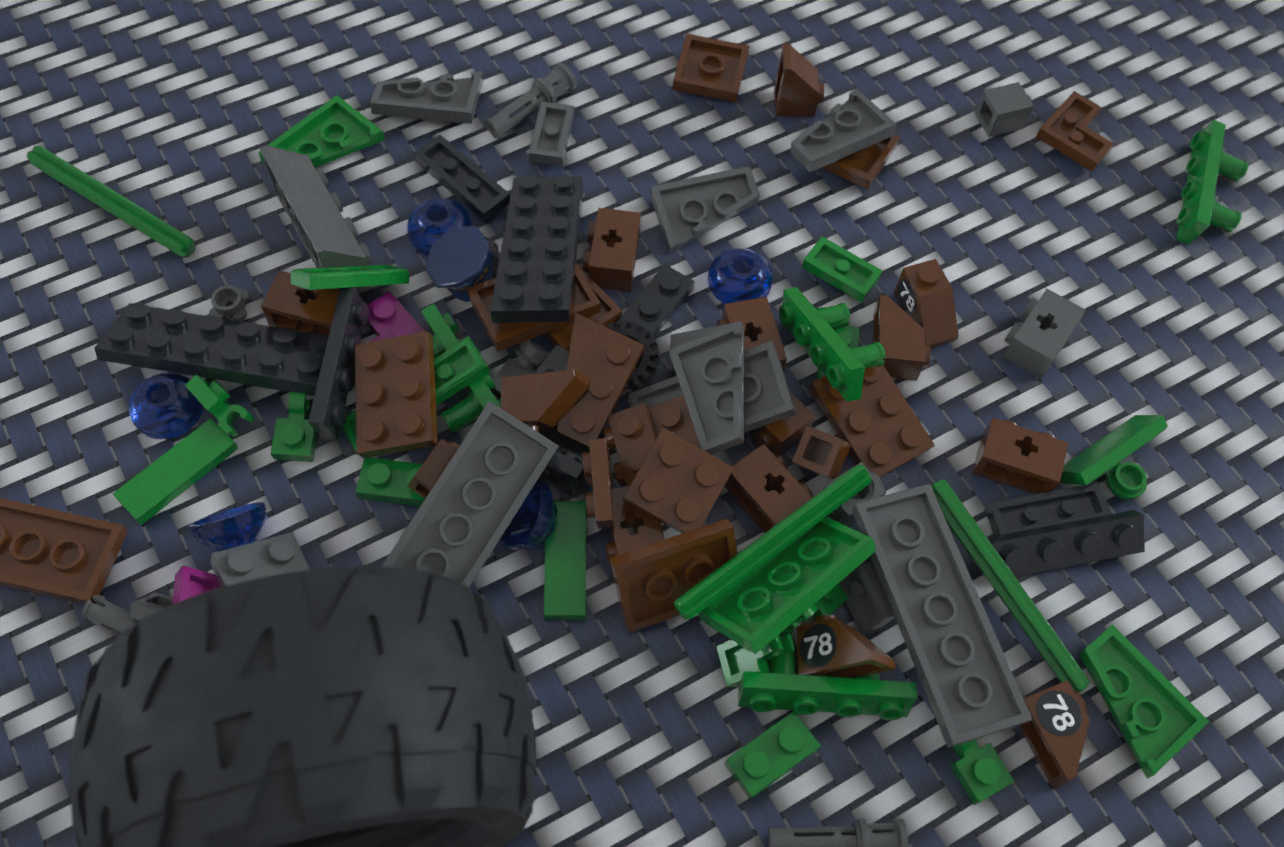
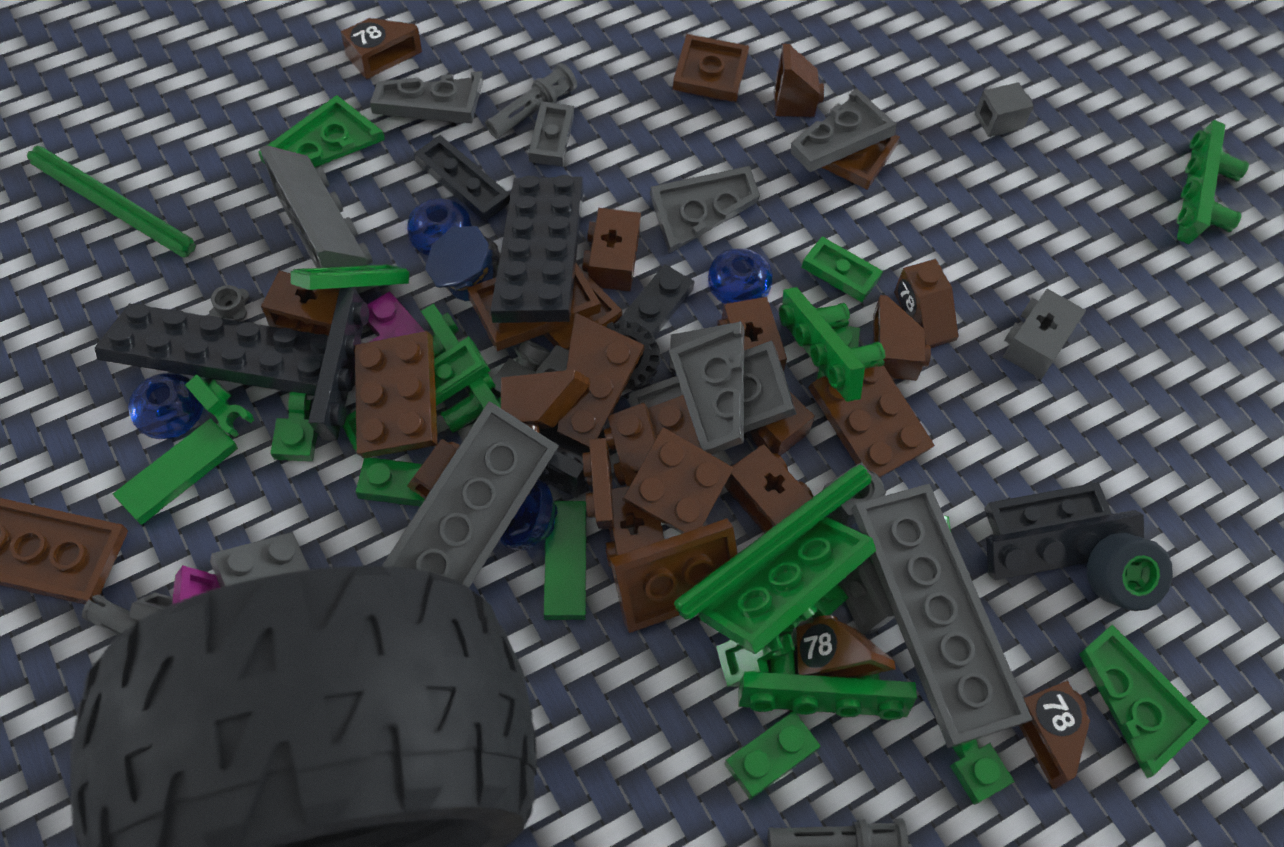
(230, 527): clear blue piece -> none
(380, 44): none -> reddish brown slope
(821, 452): reddish brown brick -> none
(1008, 588): green axle -> none
(1020, 457): reddish brown brick -> none
(1070, 135): reddish brown plate -> none
(1112, 449): green tile -> none
(1127, 480): green plate -> none
(1129, 571): none -> black wheel

